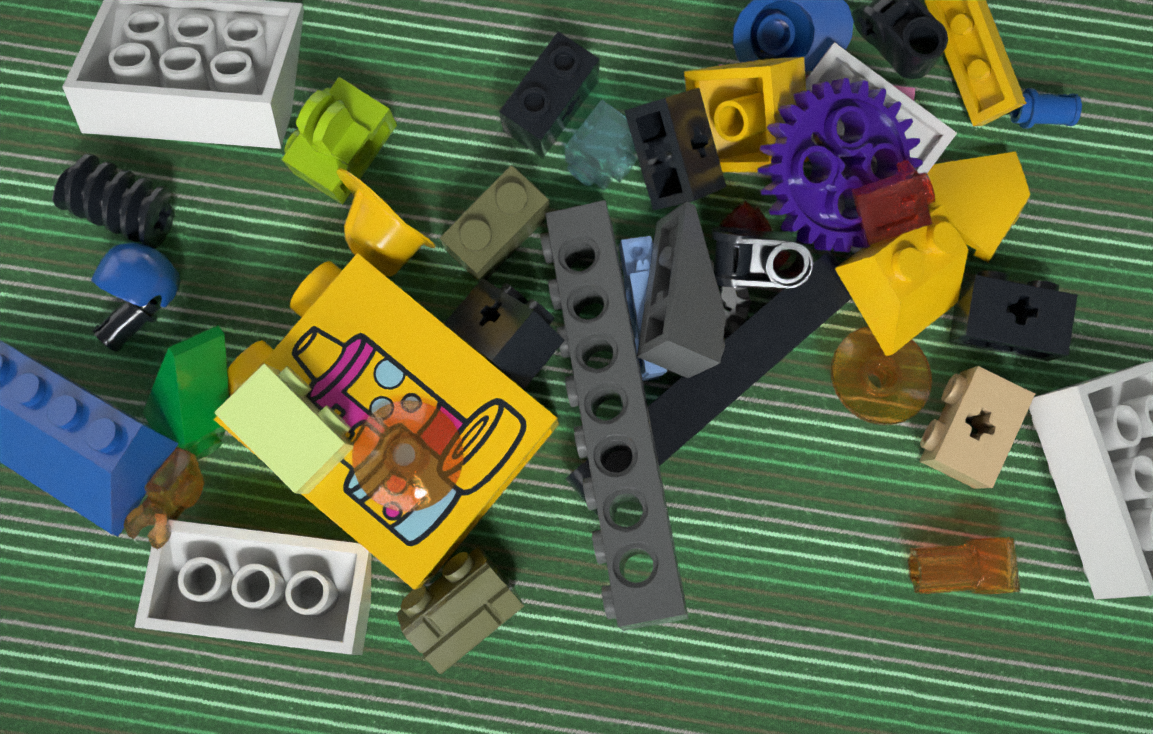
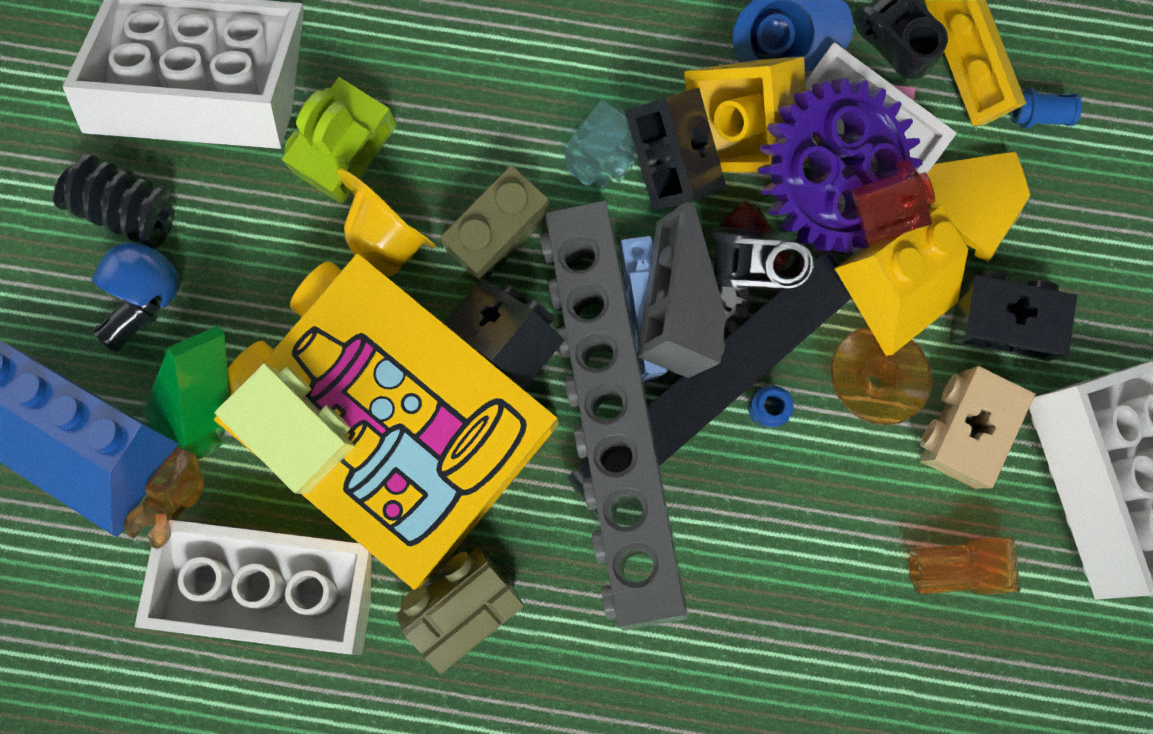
(436, 460): clear orange dish -> none
(550, 94): black brick -> none
(782, 405): none -> blue pin

